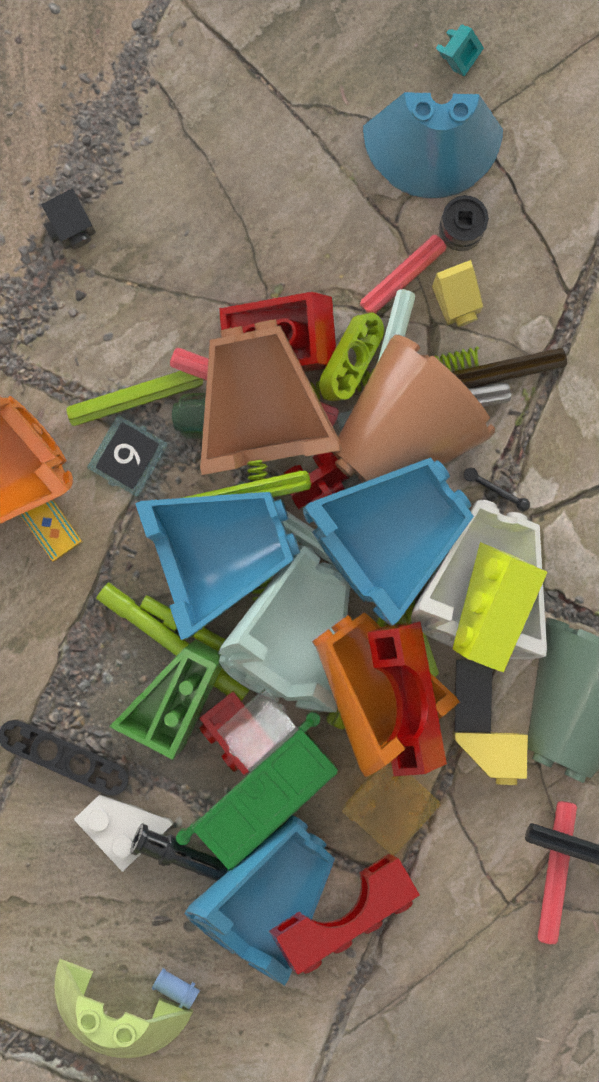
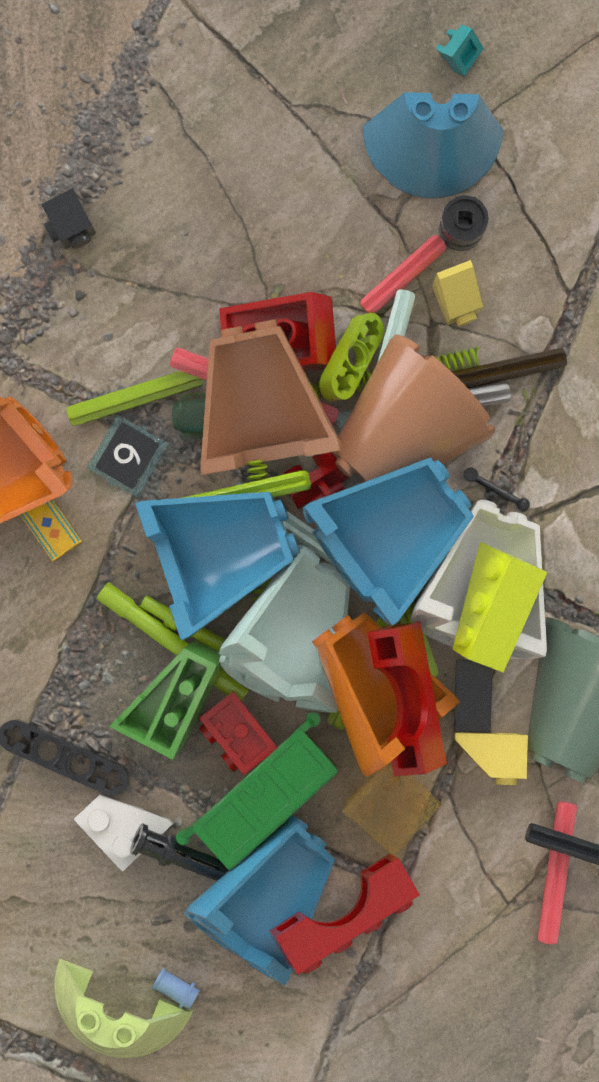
(257, 730): clear piece -> none

